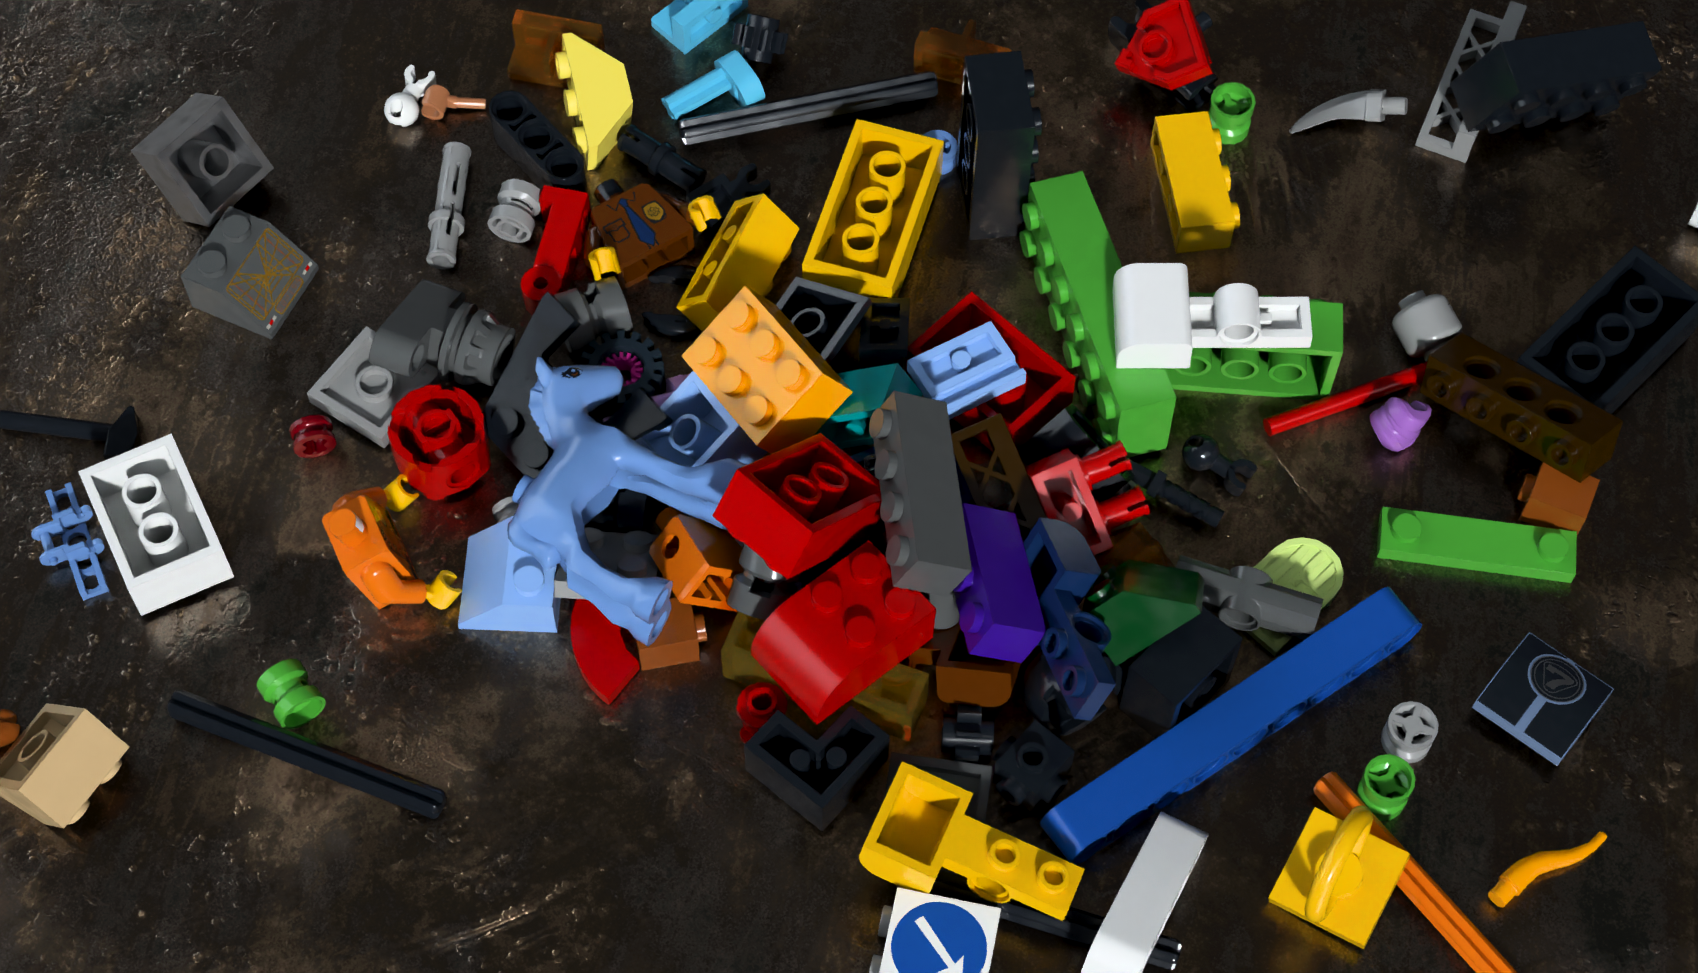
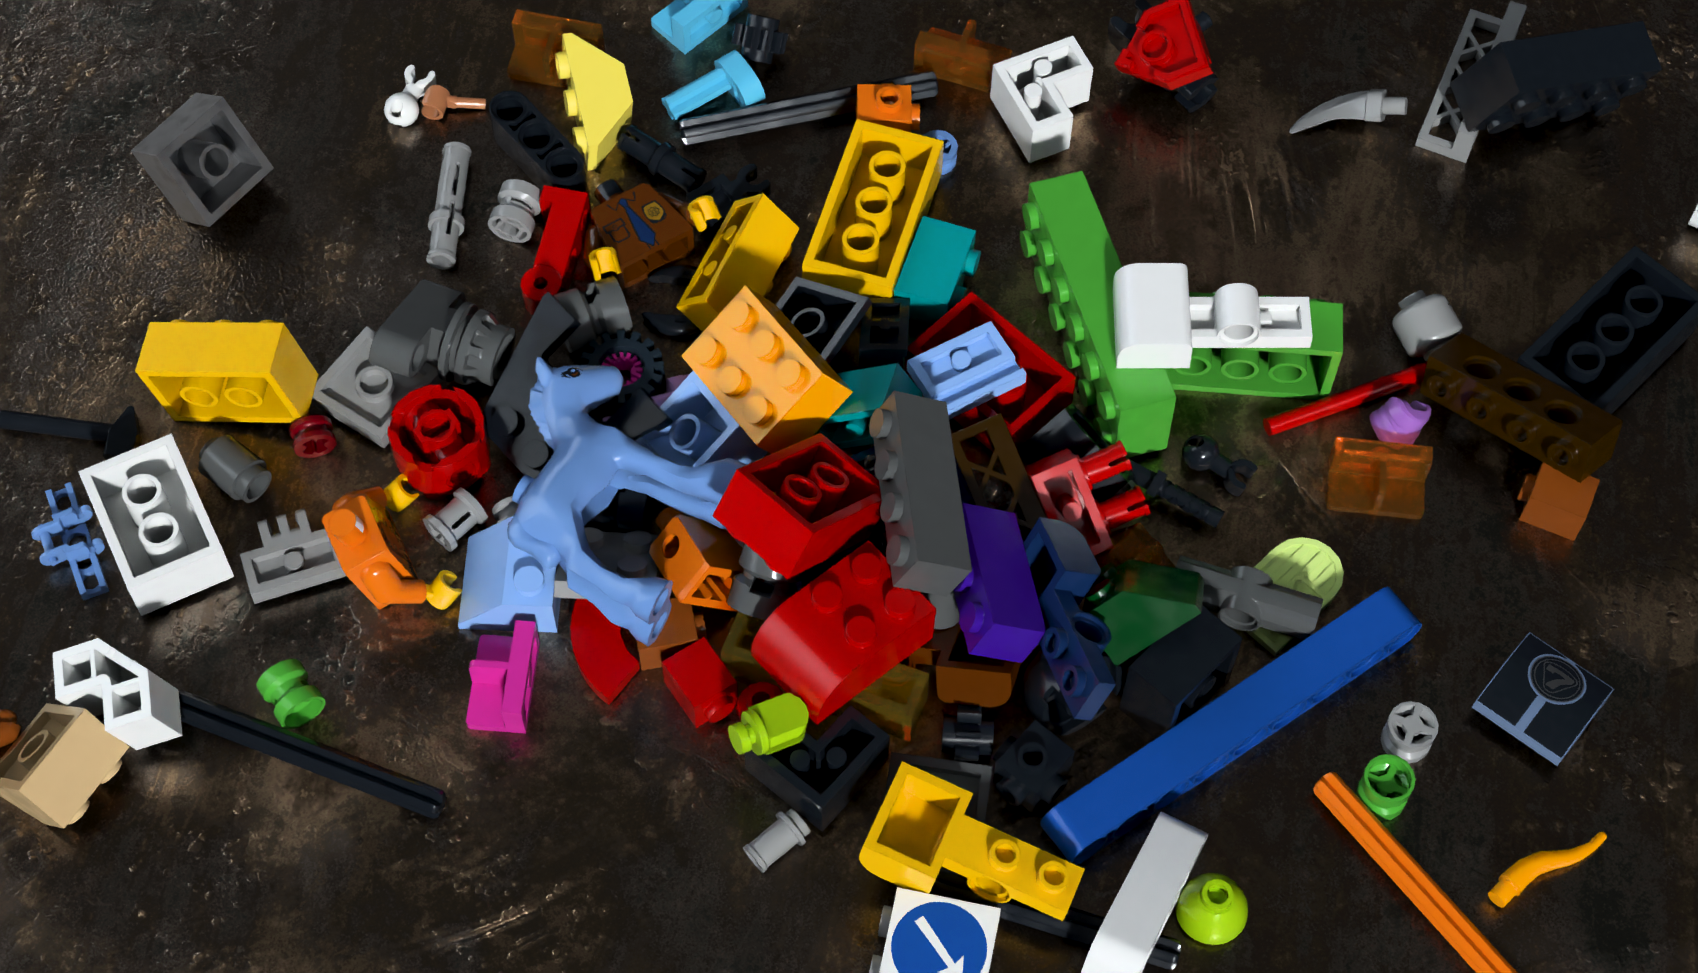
(134, 700): none -> white brick
(227, 371): none -> yellow brick
(234, 468): none -> dark grey brick
(248, 273): dark grey slope -> none
(289, 559): none -> light grey hinge
(455, 519): none -> light grey bush
(503, 680): none -> dark pink panel
(700, 683): none -> red brick
(770, 725): none -> lime arm
(777, 839): none -> light grey pin
(888, 106): none -> orange brick
(937, 269): none -> teal brick
(996, 143): black brick -> none
(1036, 95): none -> white brick
(1194, 182): yellow brick -> none
(1212, 909): none -> lime brick
(1231, 111): bright green wheel -> none
(1340, 875): yellow tile -> none
(1378, 477): none -> clear orange panel
(1477, 544): bright green plate -> none

